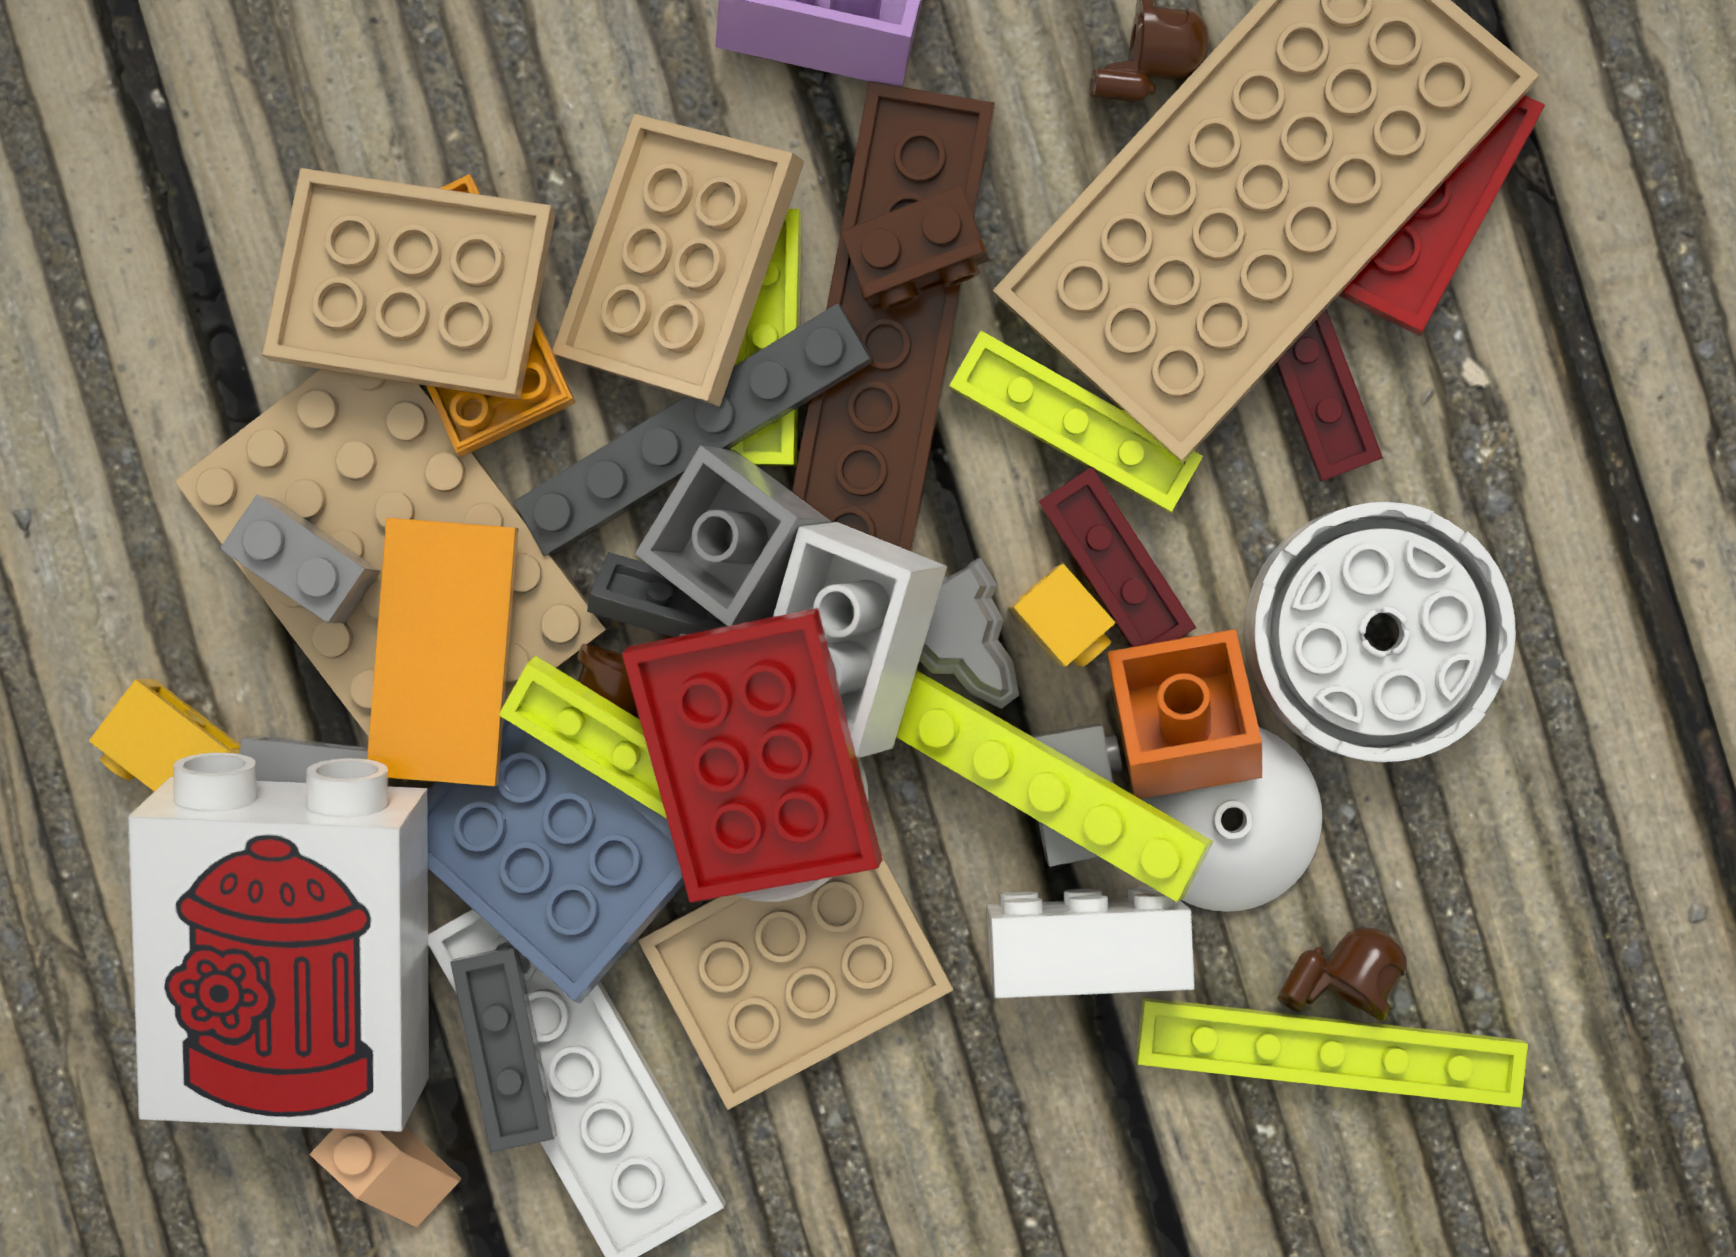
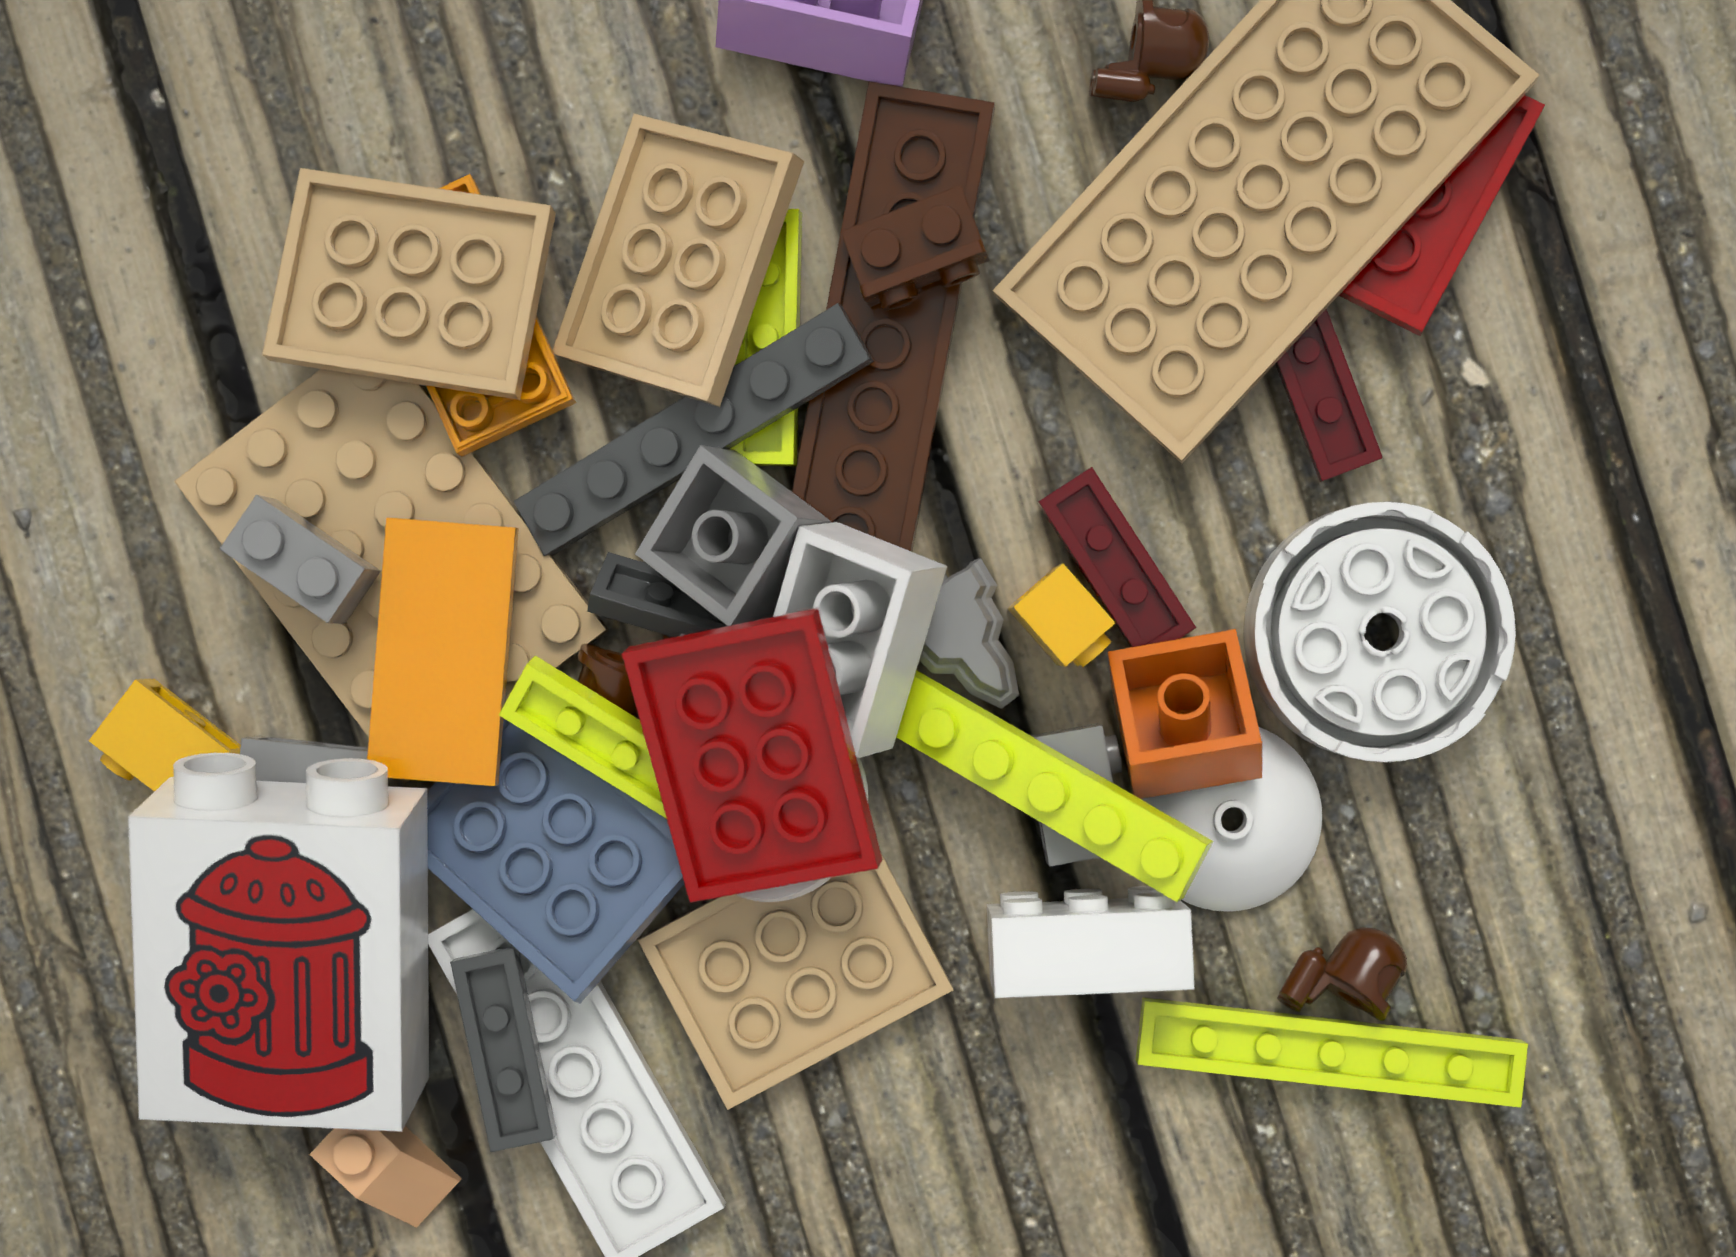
(1071, 421): neon yellow plate -> none

